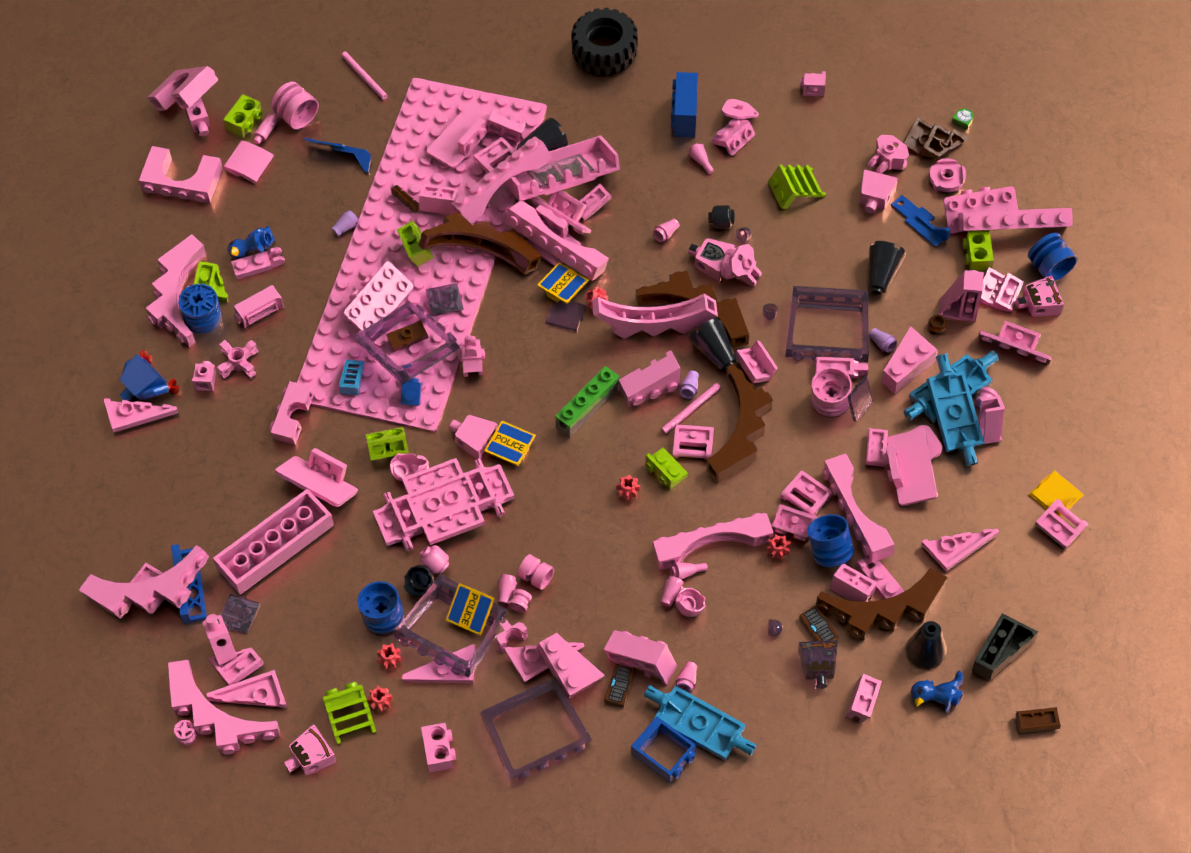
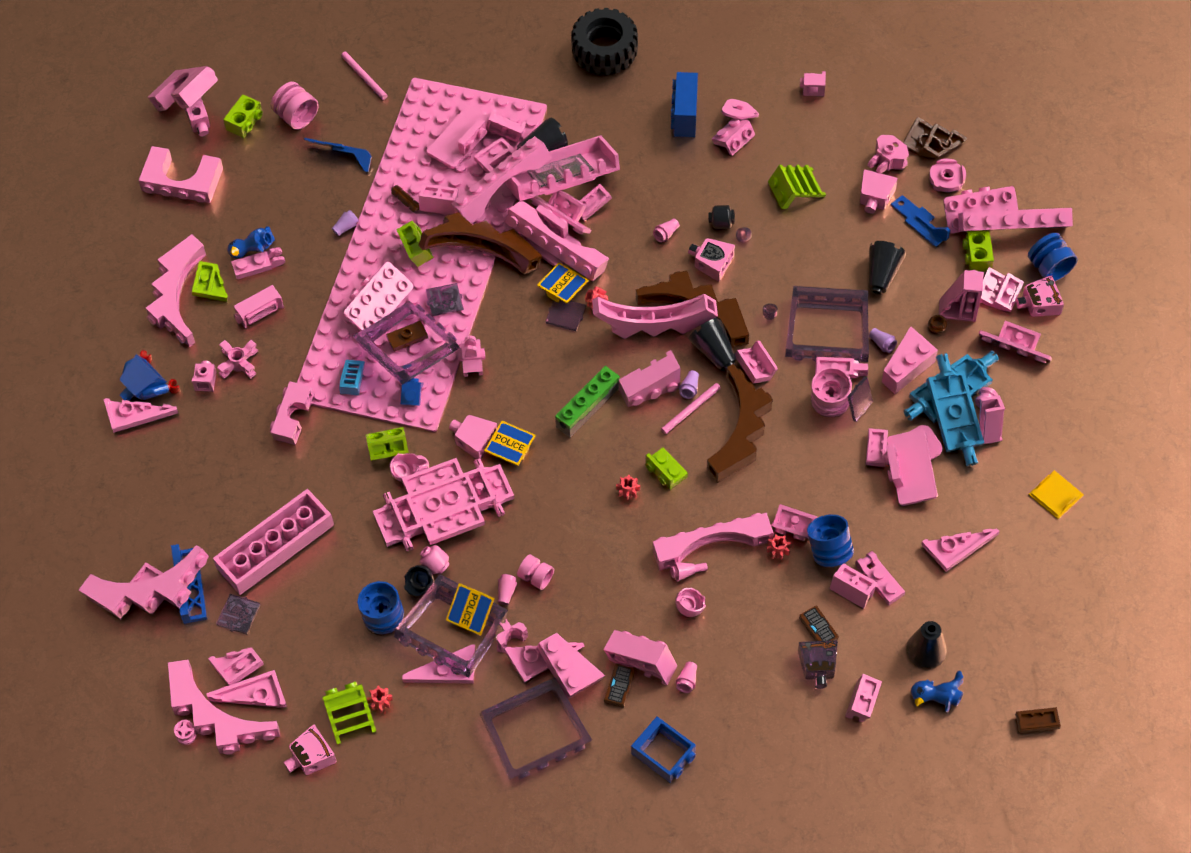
(200, 308): blue wheel -> none
(216, 630): bright pink torso -> none
(248, 161): bright pink slope -> none
(265, 127): bright pink cylinder -> none
(321, 476): bright pink bracket -> none
(389, 656): coral gear -> none
(436, 747): bright pink brick -> none
(519, 600): bright pink wheel -> none
(671, 588): bright pink cone -> none
(693, 436): bright pink plate -> none
(699, 154): bright pink cone -> none
(700, 722): dark azure plate -> none
(740, 265): bright pink hinge -> none
(774, 627): clear purple hinge -> none
(809, 489): bright pink plate -> none
(874, 538): bright pink arch -> none
(887, 612): reddish brown arch -> none
(963, 117): tile -> none
(1003, 645): pearl dark grey wedge -> none
(1057, 527): bright pink plate -> none

